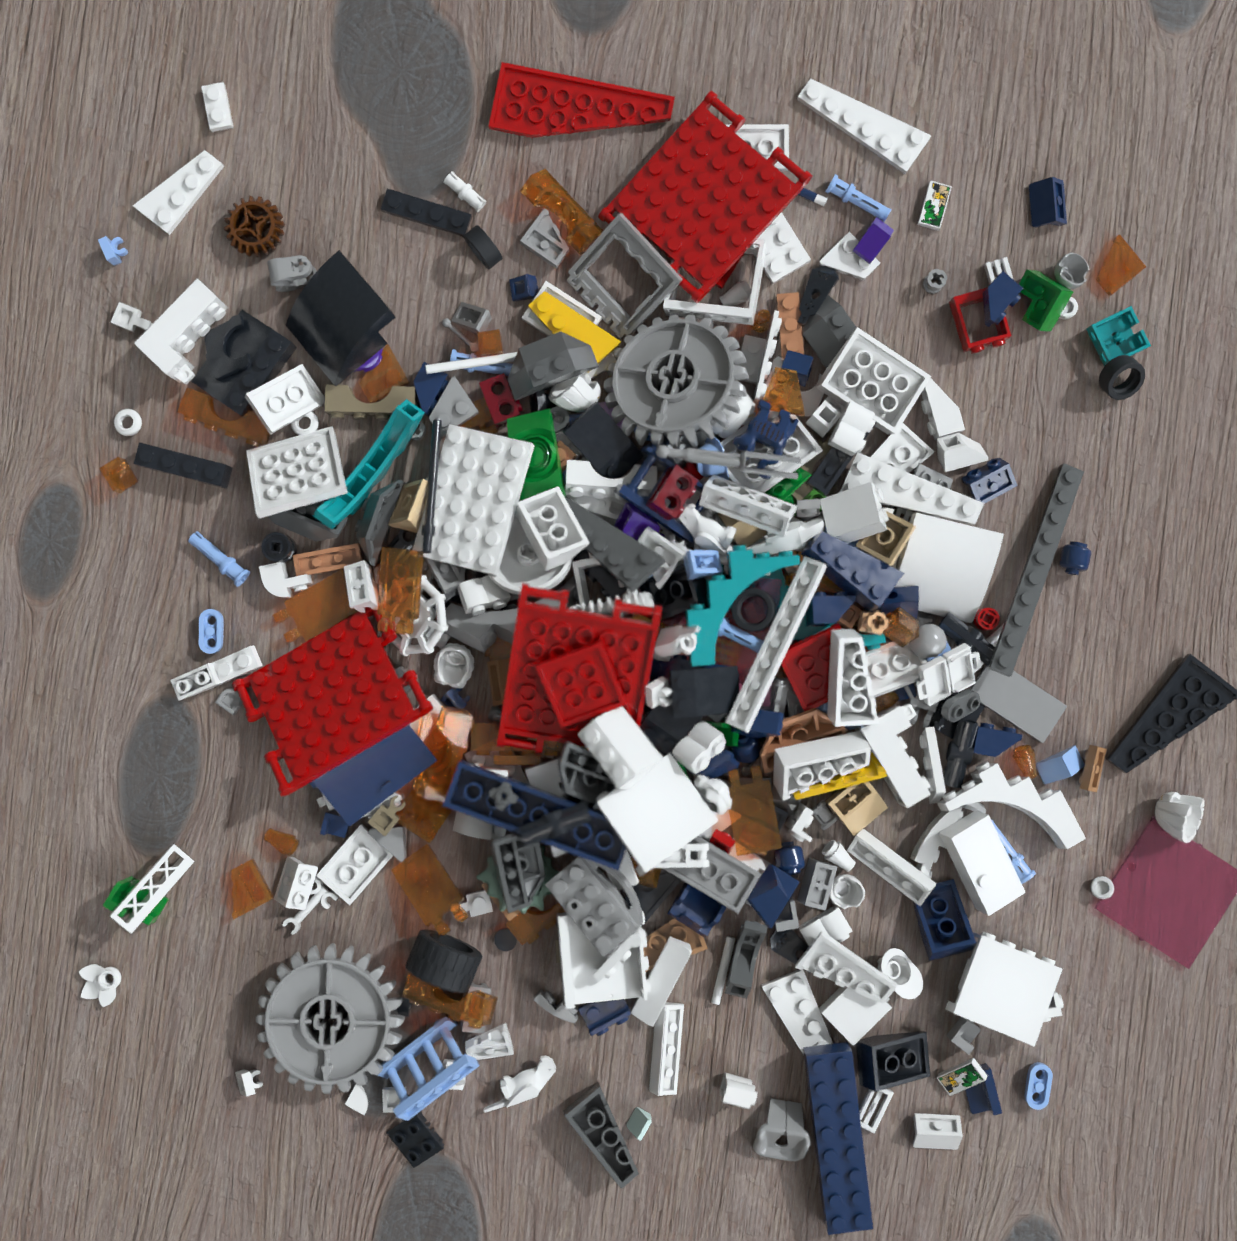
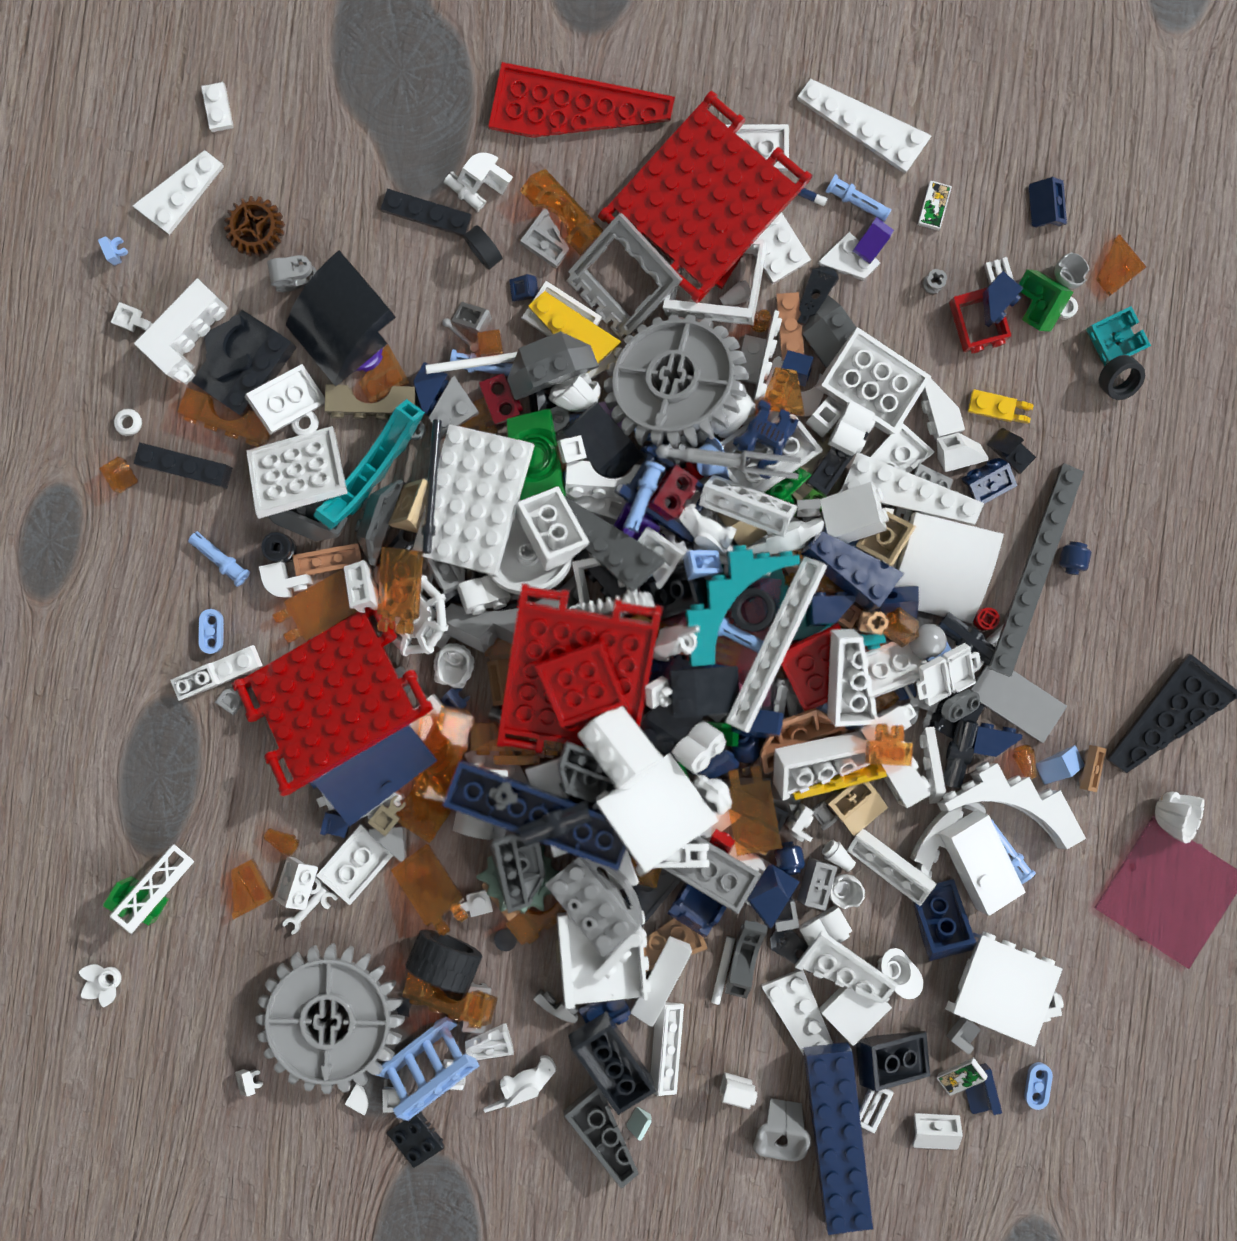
(482, 169): none -> white brick
(571, 449): none -> white tile
(612, 1063): none -> black brick
(646, 486): none -> light blue pin
(888, 748): none -> clear orange plate
(998, 406): none -> yellow hinge
(1011, 449): none -> black slope
(1102, 887): white tile -> none

